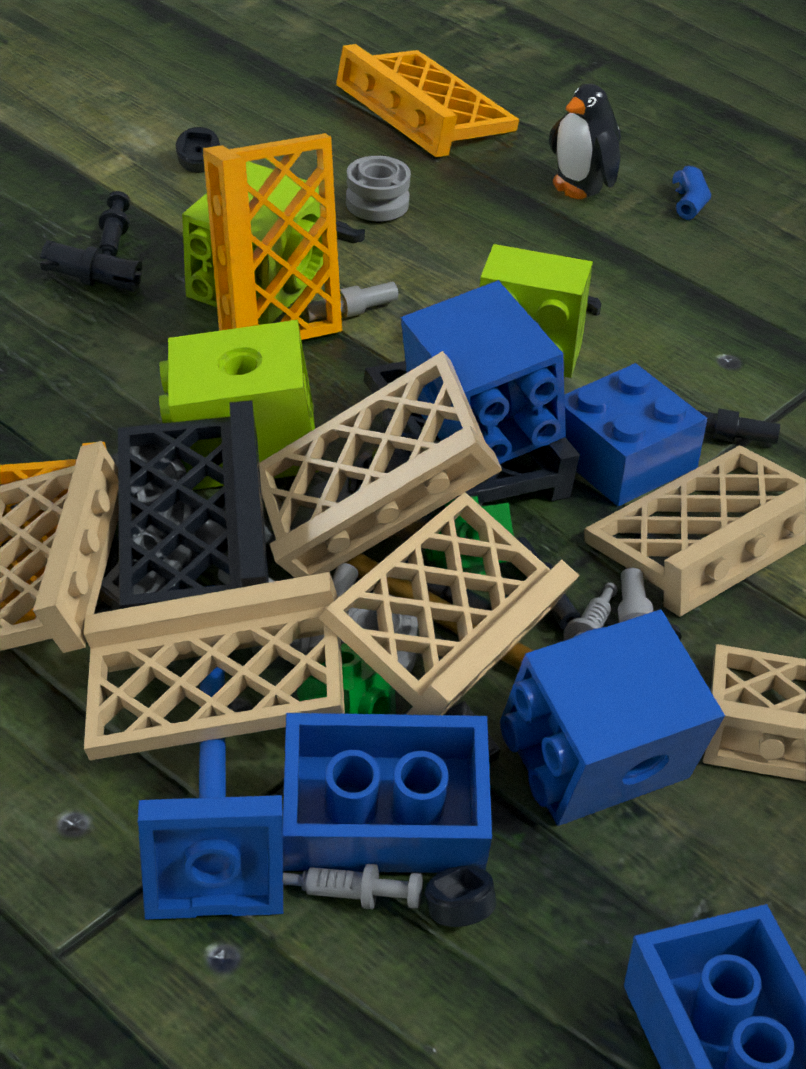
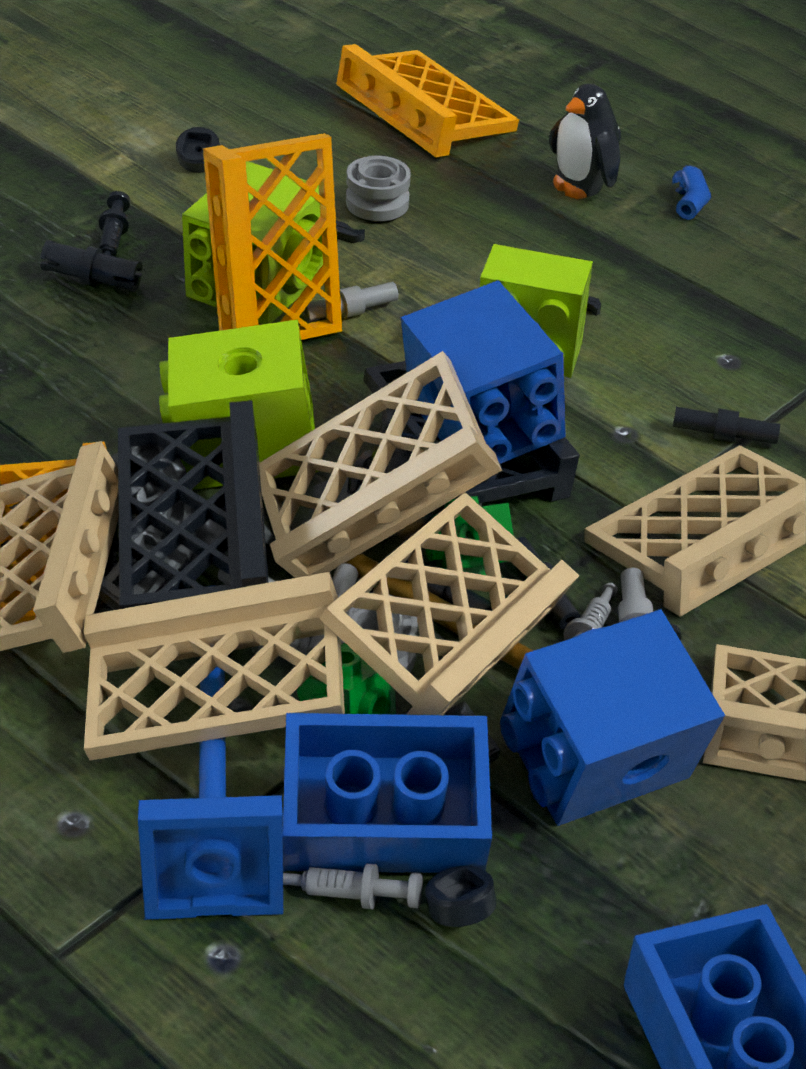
(632, 433): blue brick -> none

